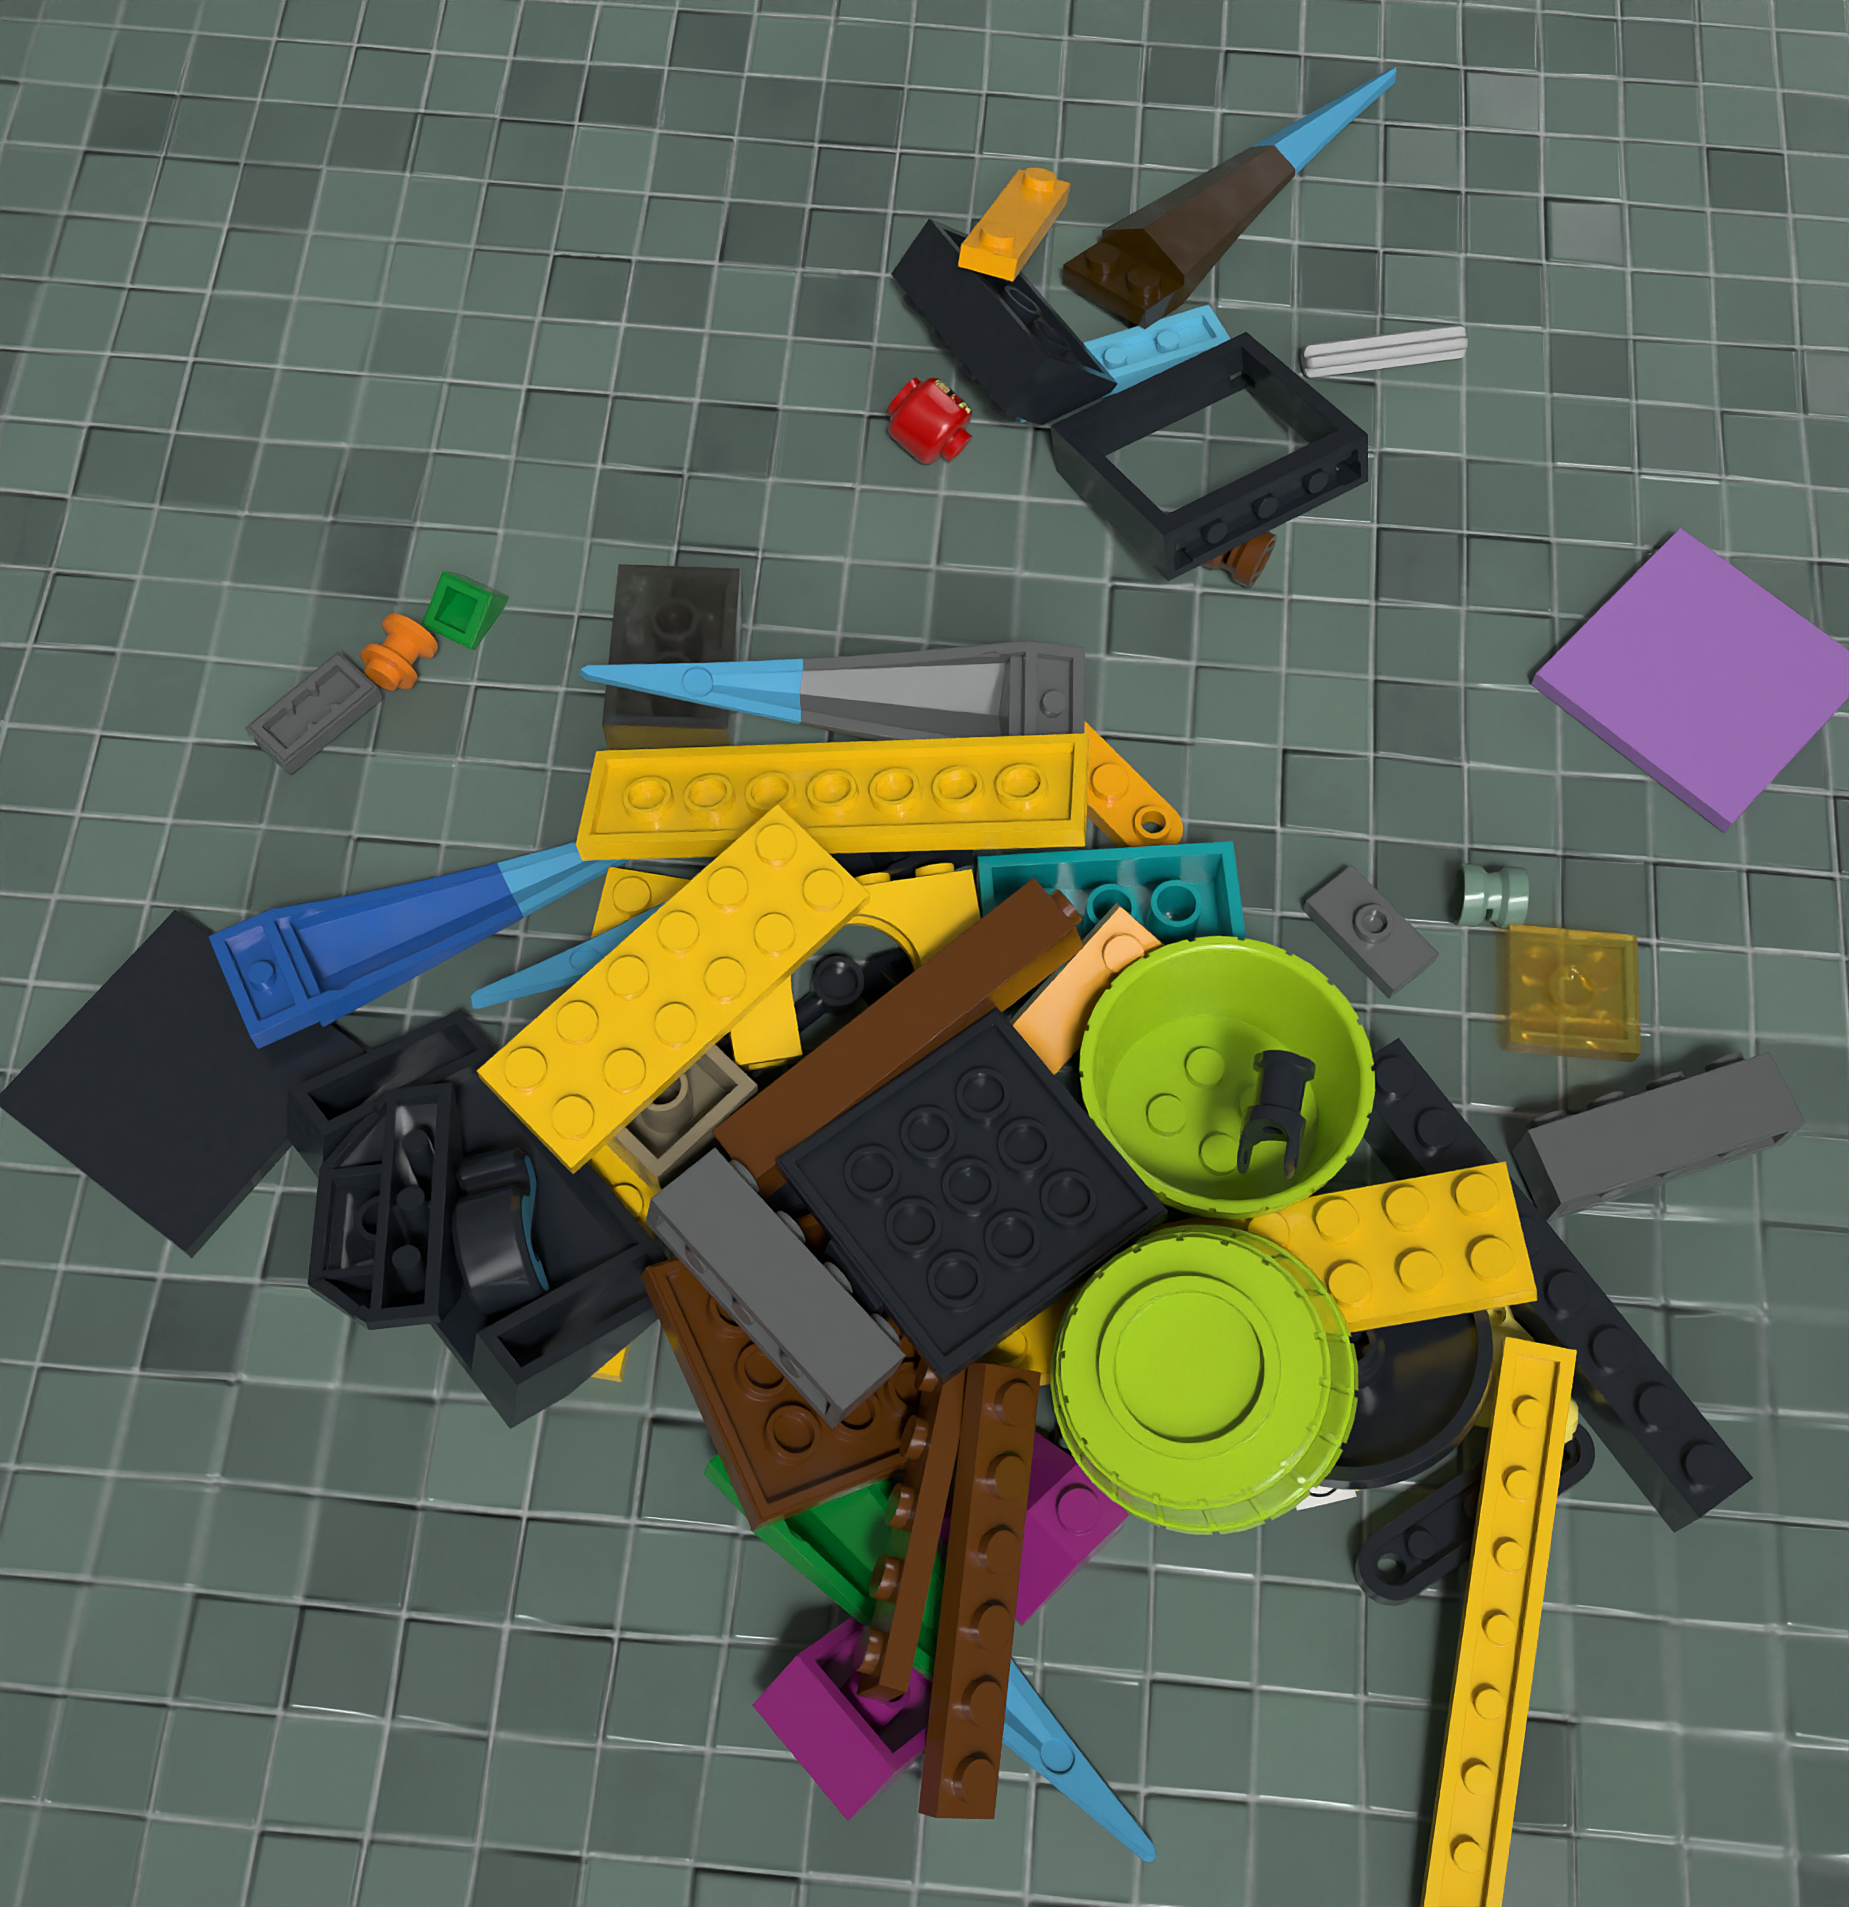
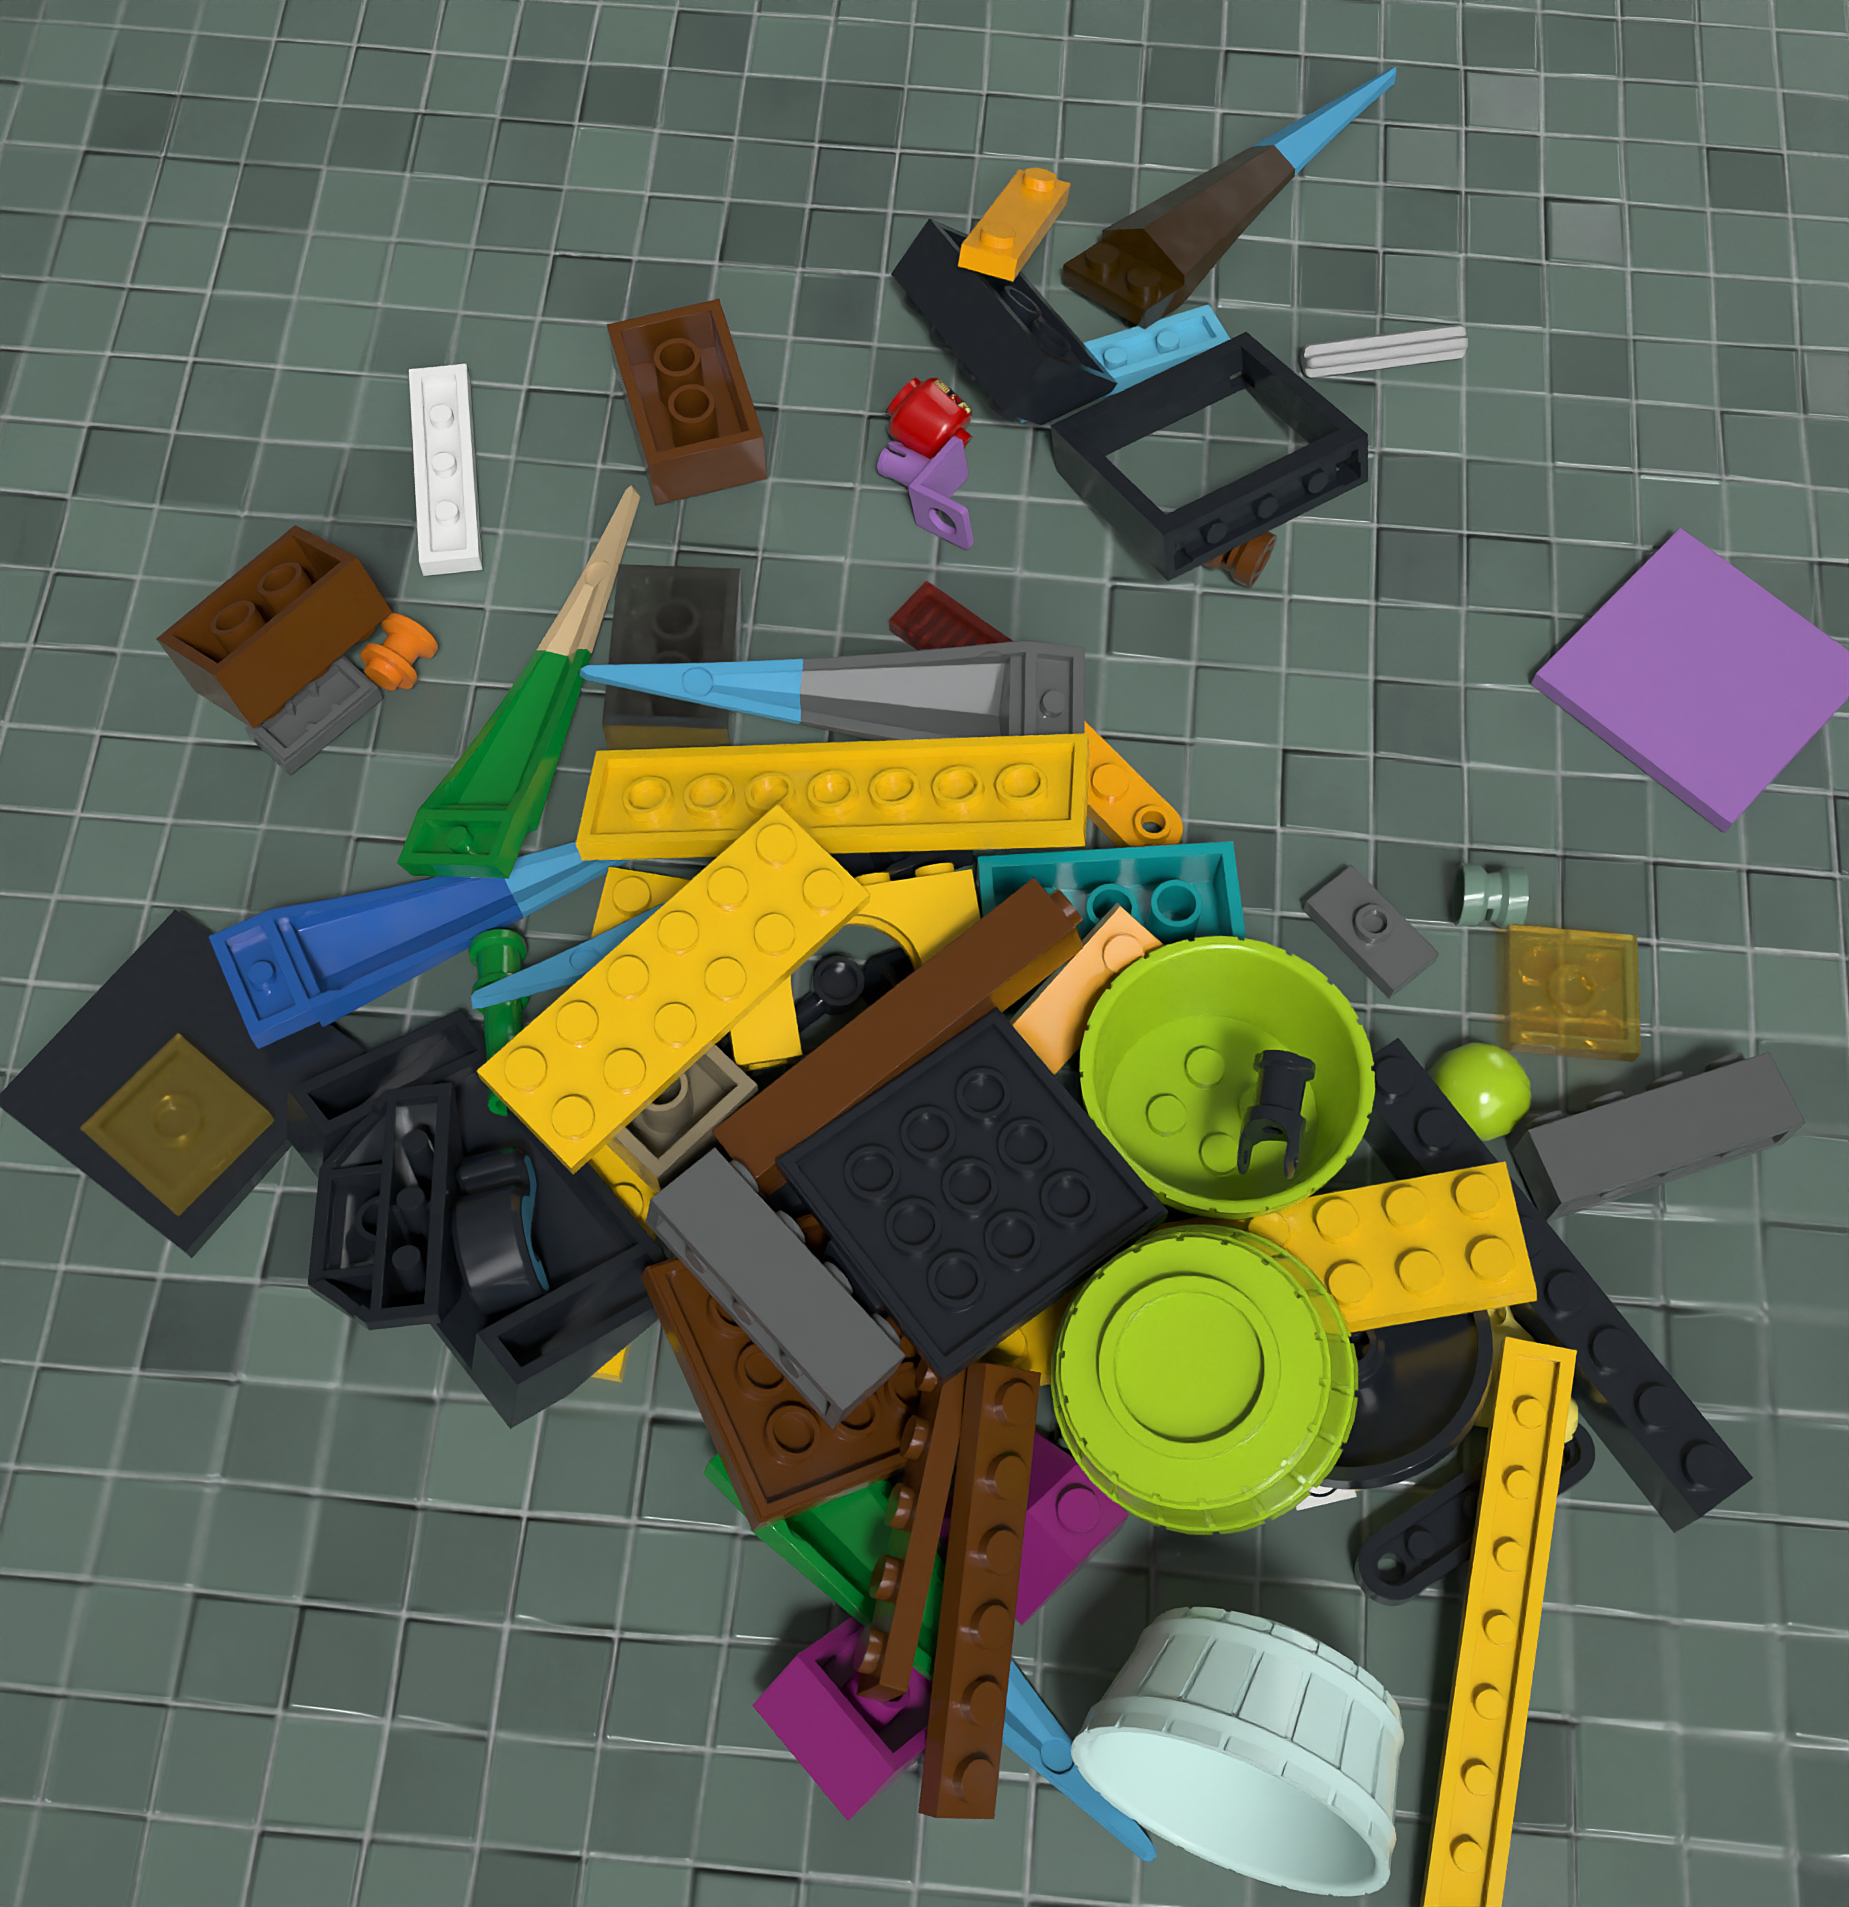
(177, 1124): none -> clear yellow tile
(275, 626): none -> reddish brown brick
(445, 470): none -> white plate
(463, 609): green slope -> none
(497, 956): none -> green pin
(503, 778): none -> green plate
(687, 401): none -> reddish brown brick
(931, 485): none -> medium lavender bracket
(939, 622): none -> clear red tile
(1251, 1751): none -> light aqua piece
(1484, 1087): none -> lime hair

